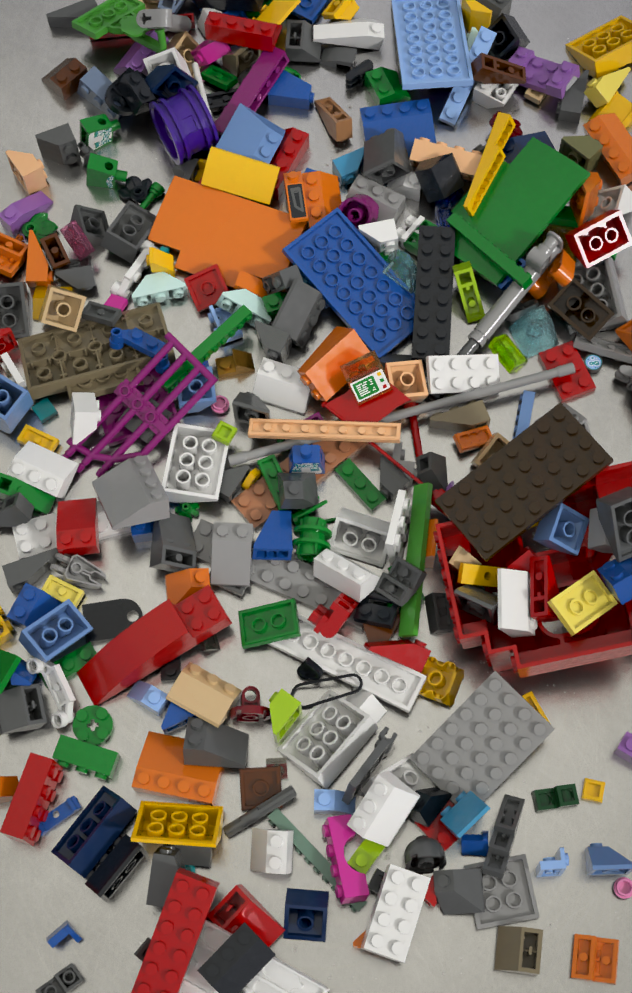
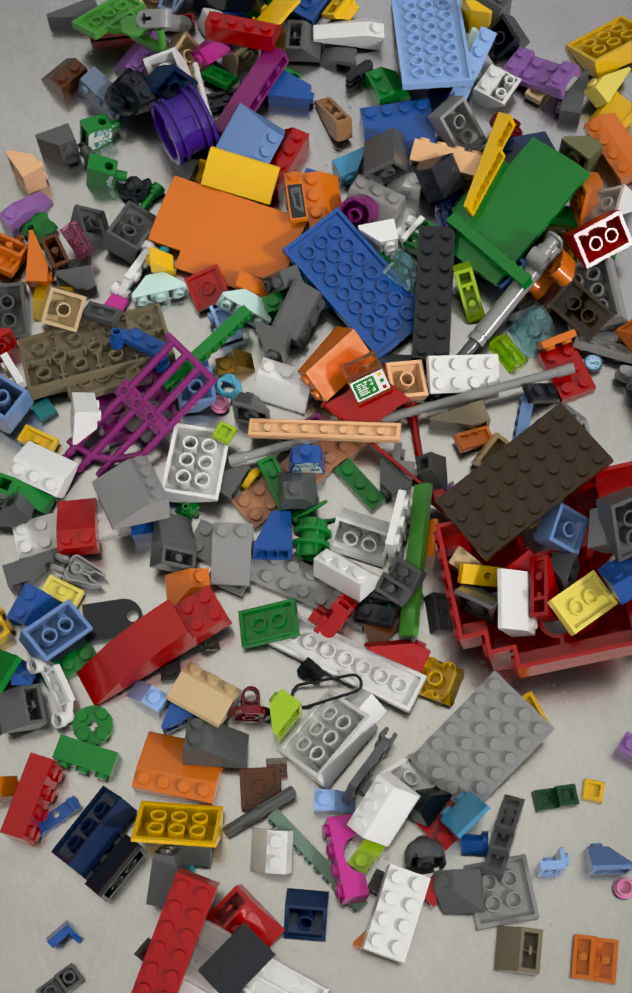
(231, 379): none -> medium azure piece
(457, 124): none -> light grey slope
(497, 71): reddish brown slope -> none
(541, 393): none -> black plate
(549, 344): none -> orange plate
(565, 568): none -> dark grey slope

